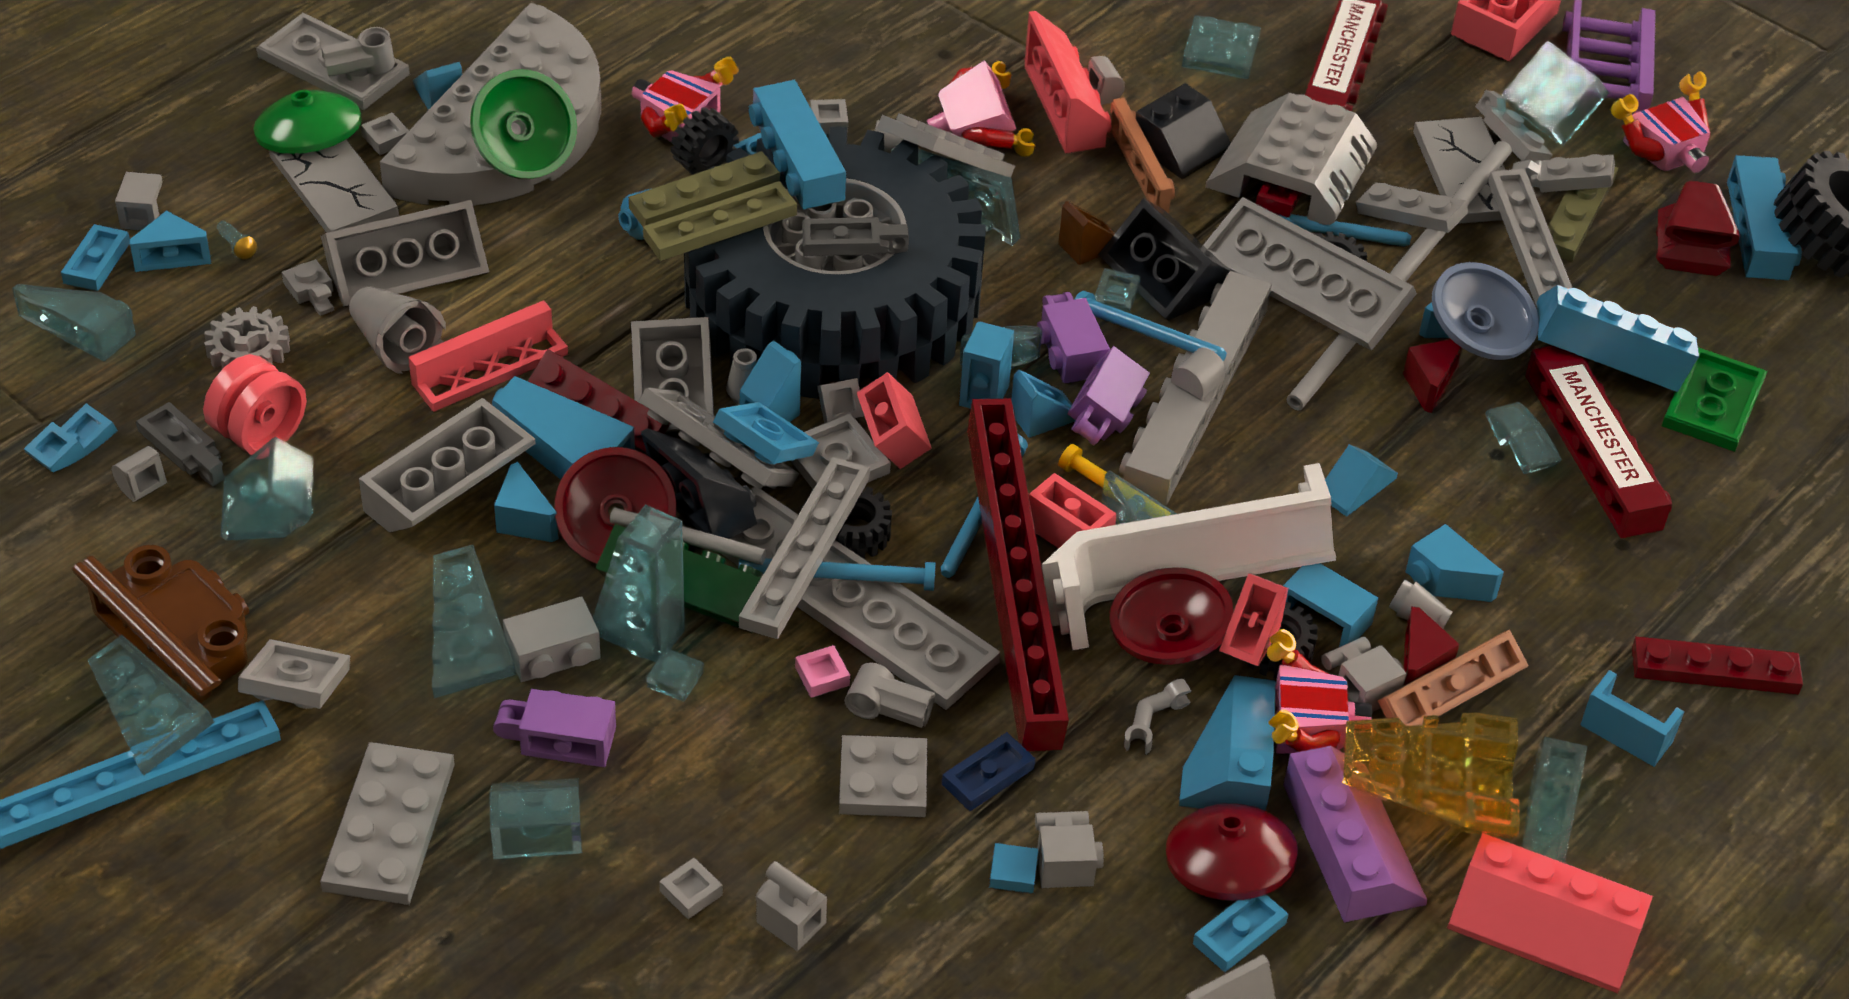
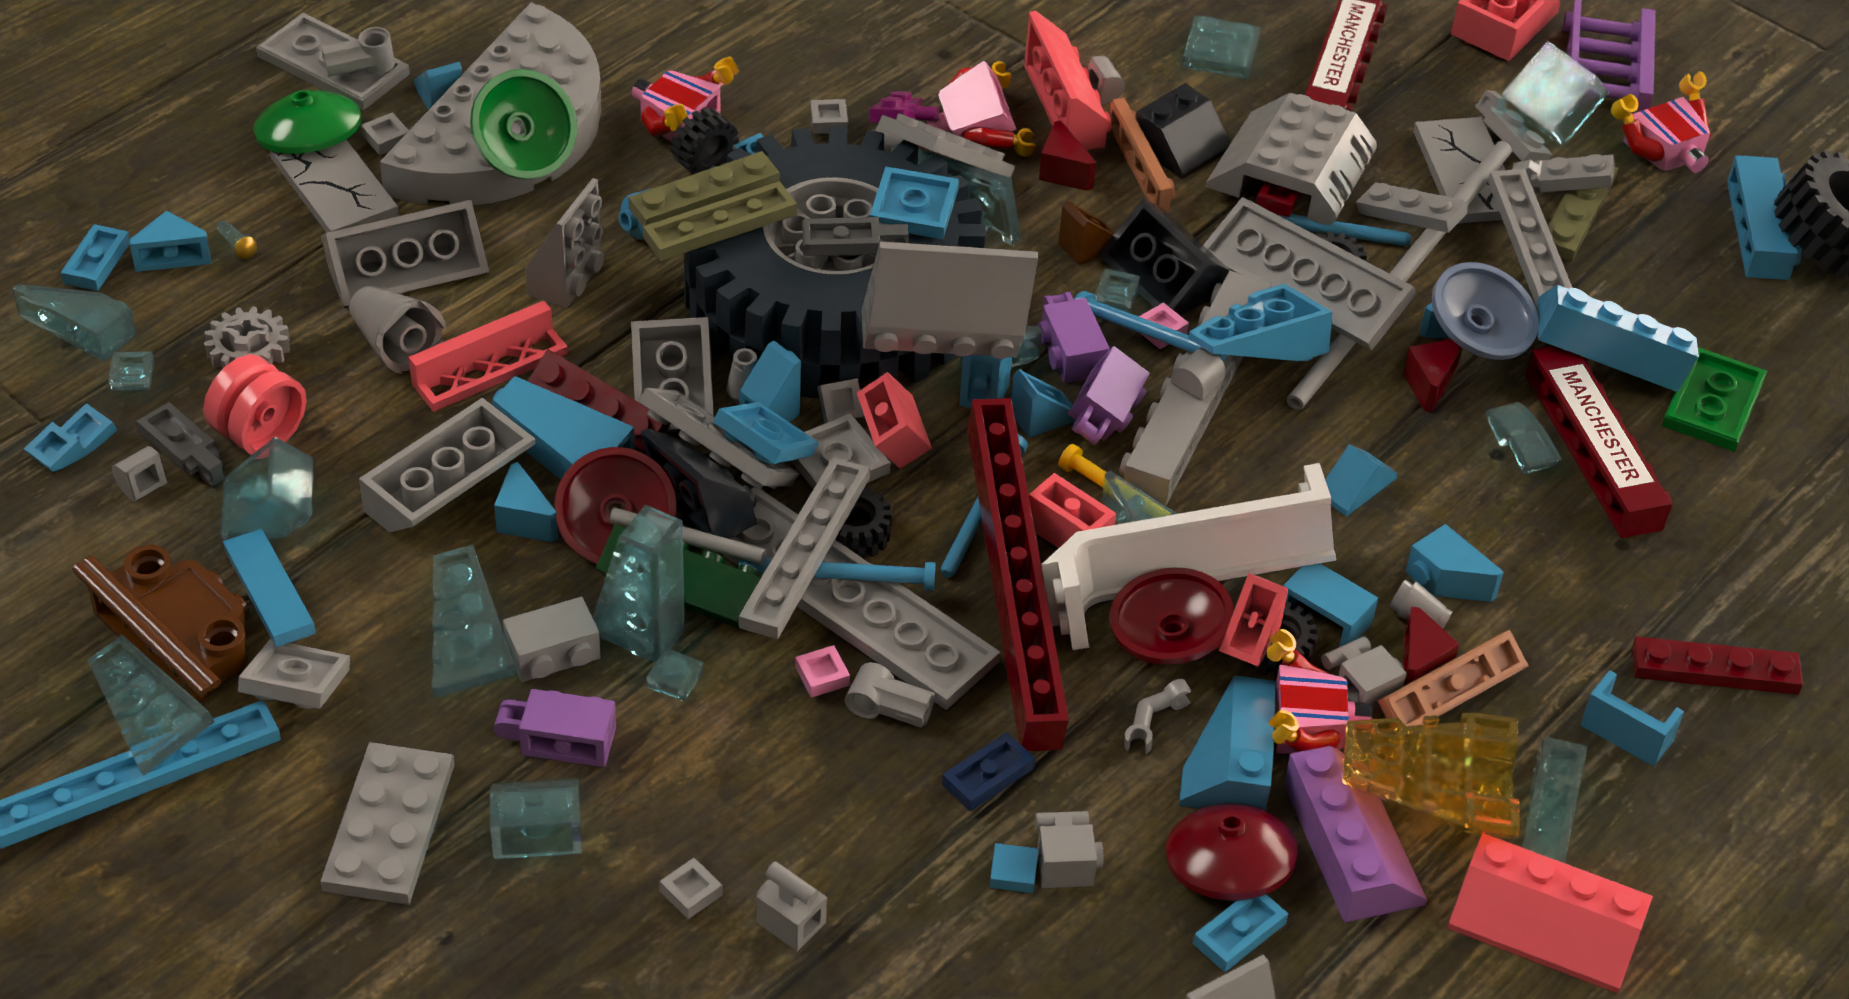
(131, 371): none -> clear light blue plate
(138, 200): light grey panel -> none
(269, 588): none -> dark azure tile
(310, 284): light grey plate -> none
(569, 252): none -> light grey slope
(798, 144): dark azure brick -> none
(883, 776): light grey plate -> none
(905, 104): none -> magenta plate
(915, 200): none -> dark azure plate
(948, 299): none -> light grey slope
(1066, 160): none -> dark red slope
(1167, 317): none -> bright pink plate
(1271, 326): none -> dark azure wedge
(1696, 231): dark red piece -> none

